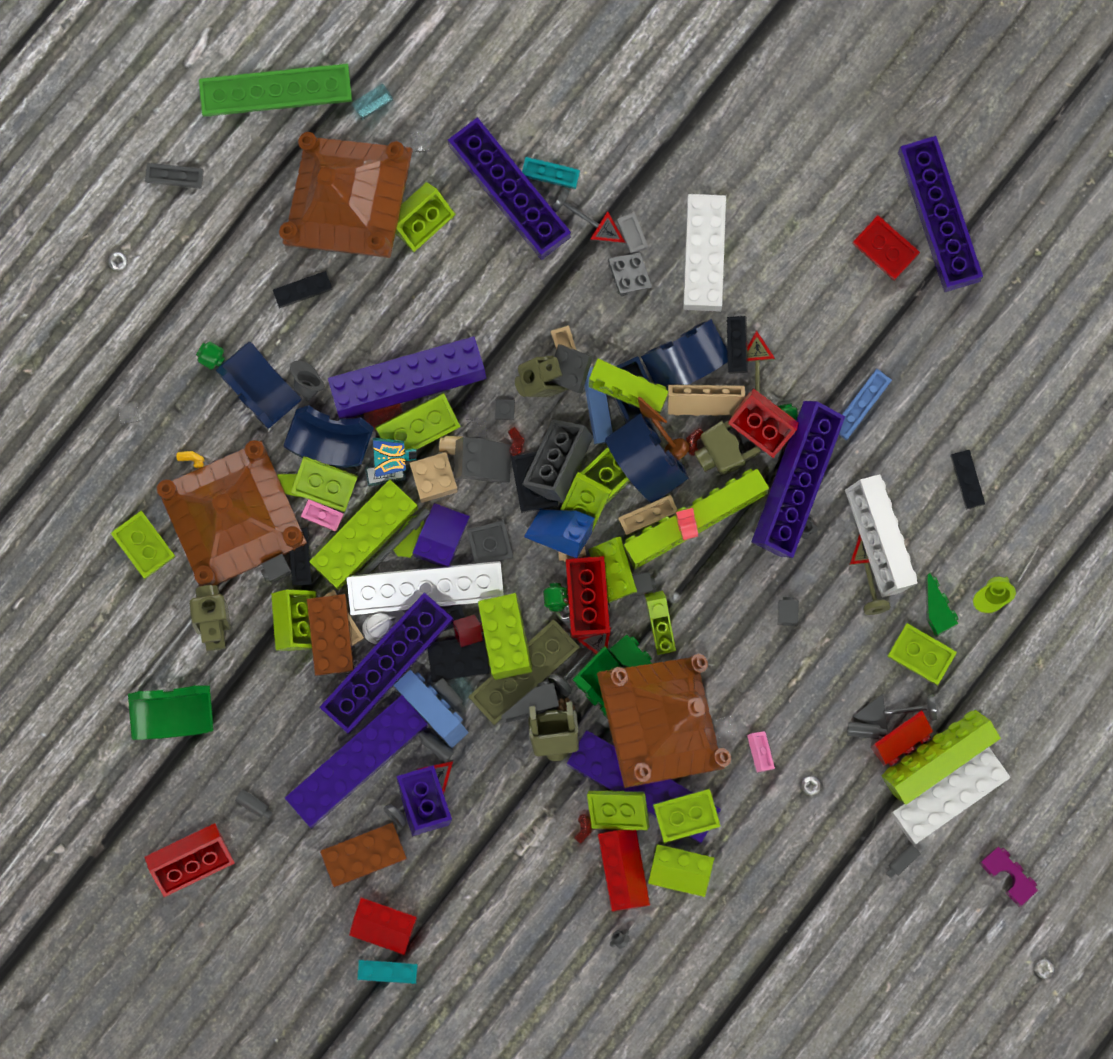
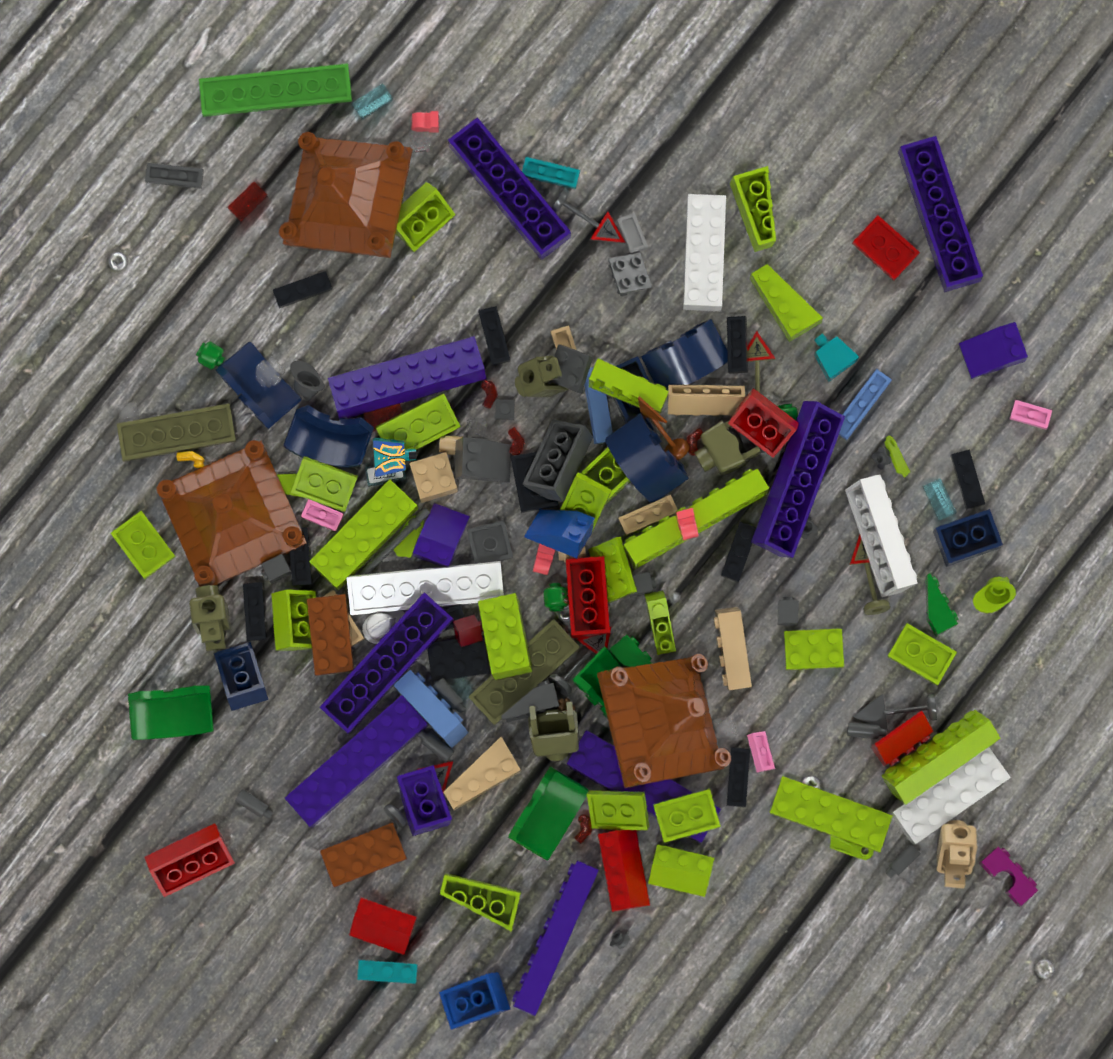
(176, 432): none -> olive plate
(241, 676): none -> dark blue slope
(247, 201): none -> clear red plate
(254, 611): none -> black plate
(269, 372): none -> clear brick
(425, 122): none -> coral leg
(474, 1000): none -> blue slope
(485, 773): none -> tan wedge
(486, 899): none -> lime wedge
(491, 392): none -> clear red arm
(494, 335): none -> black plate
(544, 559): none -> coral leg
(548, 813): none -> green panel
(556, 937): none -> dark purple brick
(733, 648): none -> tan wedge
(738, 552): none -> black plate
(738, 777): none -> black plate
(755, 206): none -> lime wedge
(784, 303): none -> lime wedge
(813, 649): none -> lime plate
(831, 814): none -> lime plate
(834, 356): none -> teal torso
(849, 848): none -> lime piece
(886, 459): none -> dark grey plate
(896, 456): none -> lime piece
(939, 499): none -> clear light blue tile
(956, 852): none -> tan piece
(967, 537): none -> dark blue brick
(993, 350): none -> dark purple slope
(1030, 414): none -> bright pink plate

